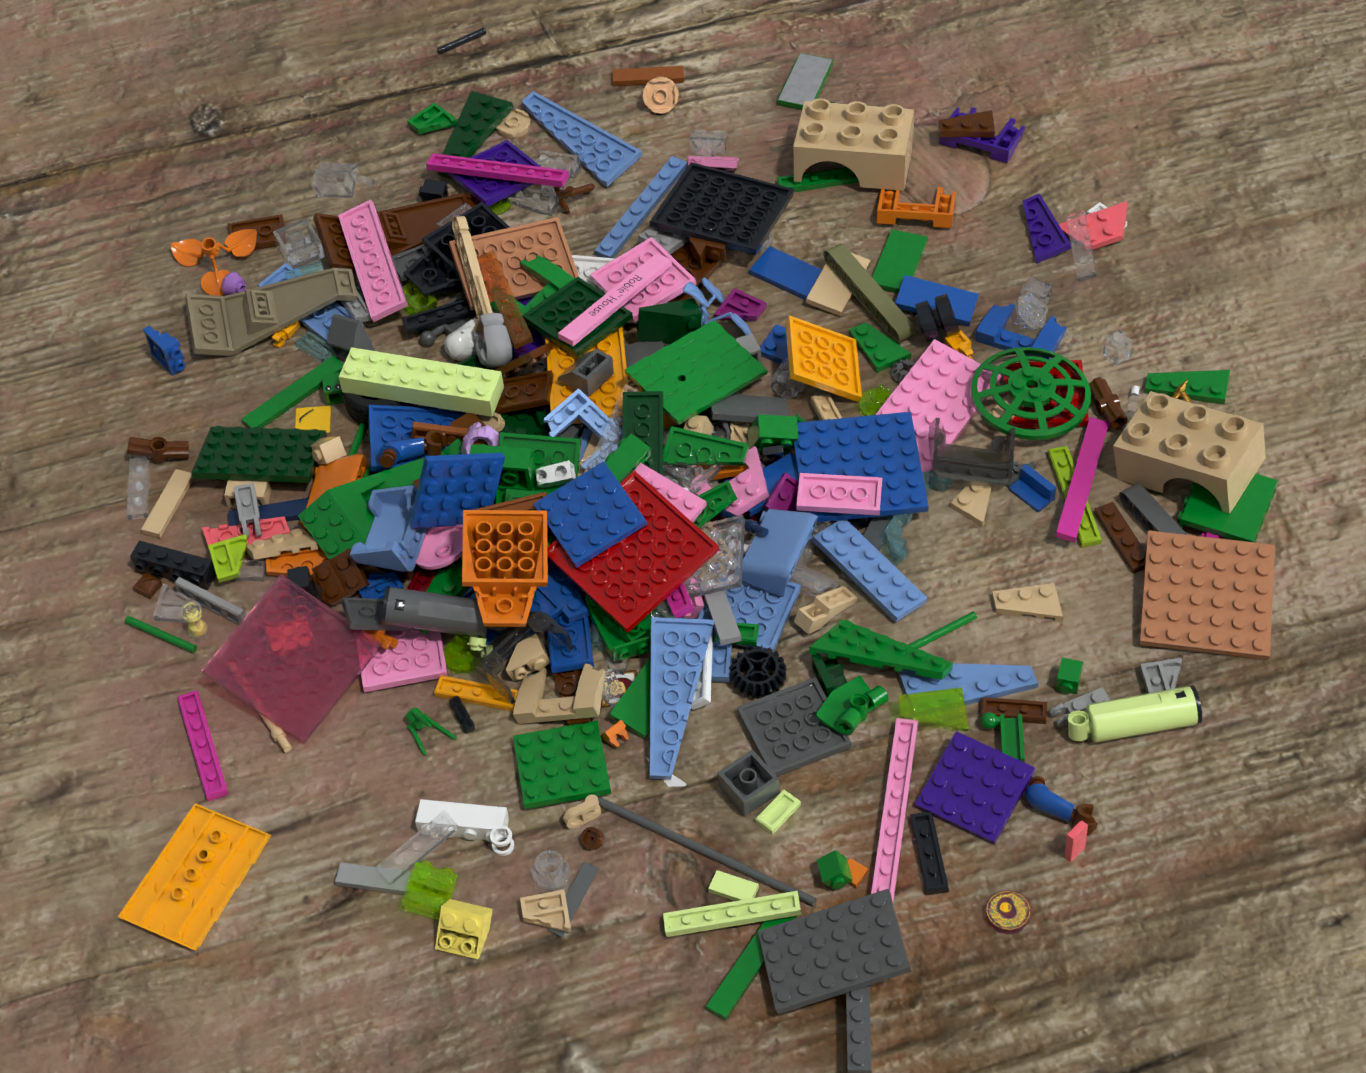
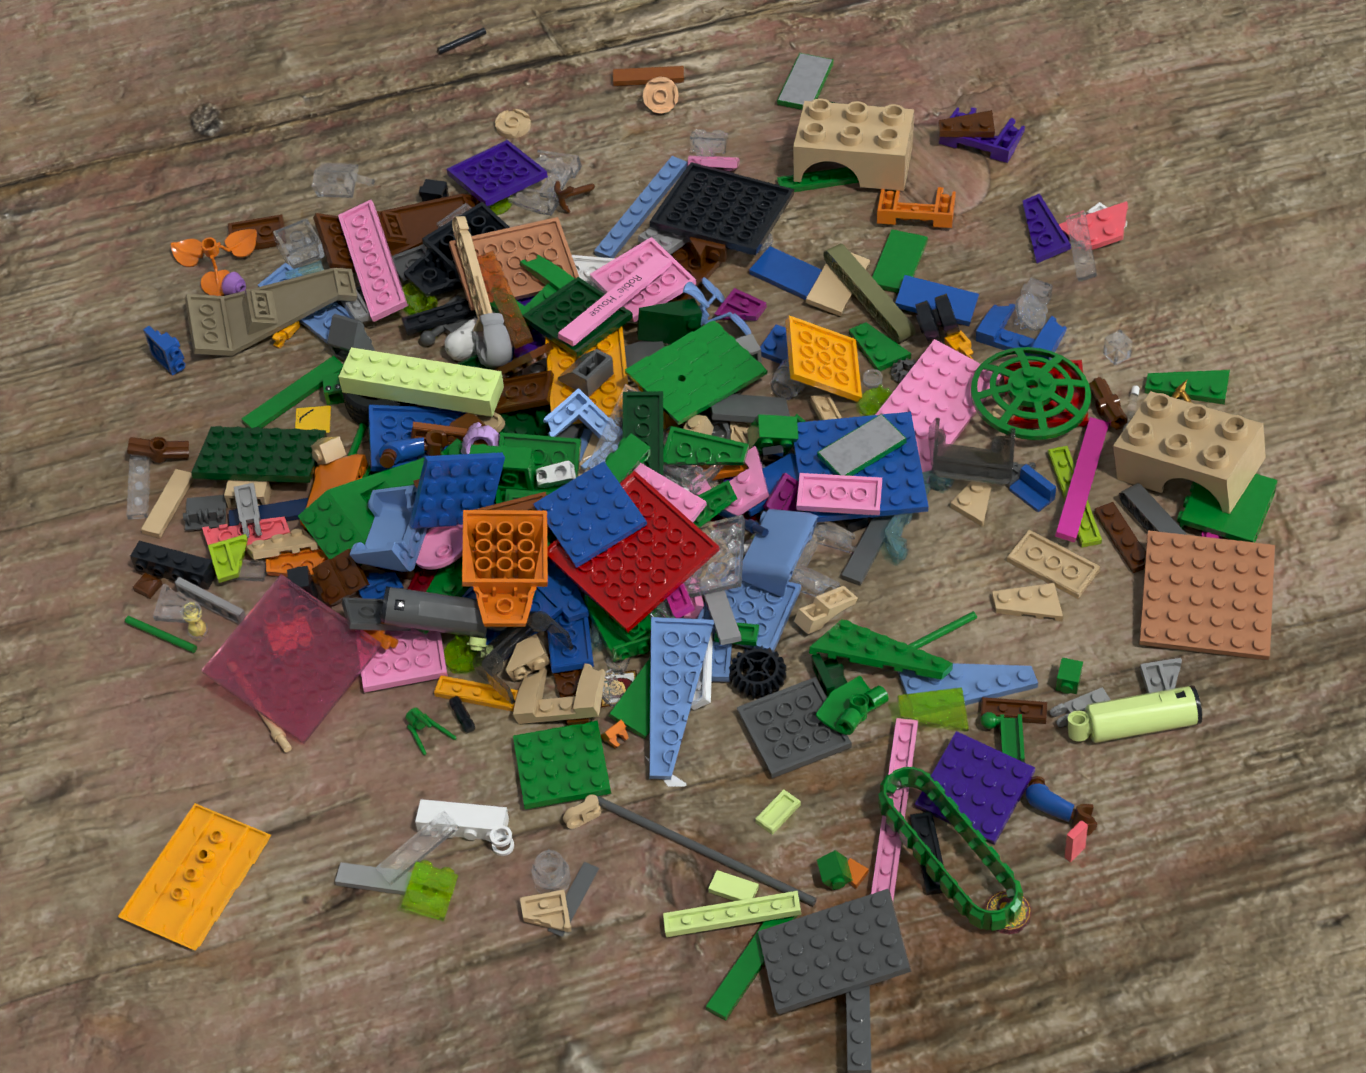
(202, 745): dark pink tile -> none
(205, 512): none -> dark grey hinge
(317, 344): clear light blue tile -> none
(431, 119): green wing -> none
(463, 928): light yellow slope -> none
(476, 122): dark green wing -> none
(497, 170): dark pink plate -> none
(592, 838): reddish brown tile -> none
(597, 149): medium blue wing -> none
(748, 782): dark grey brick -> none
(862, 447): none -> flat silver tile
(870, 570): medium blue plate -> none
(872, 378): none -> clear tile
(977, 916): none -> green piece
(1053, 564): none -> tan tile

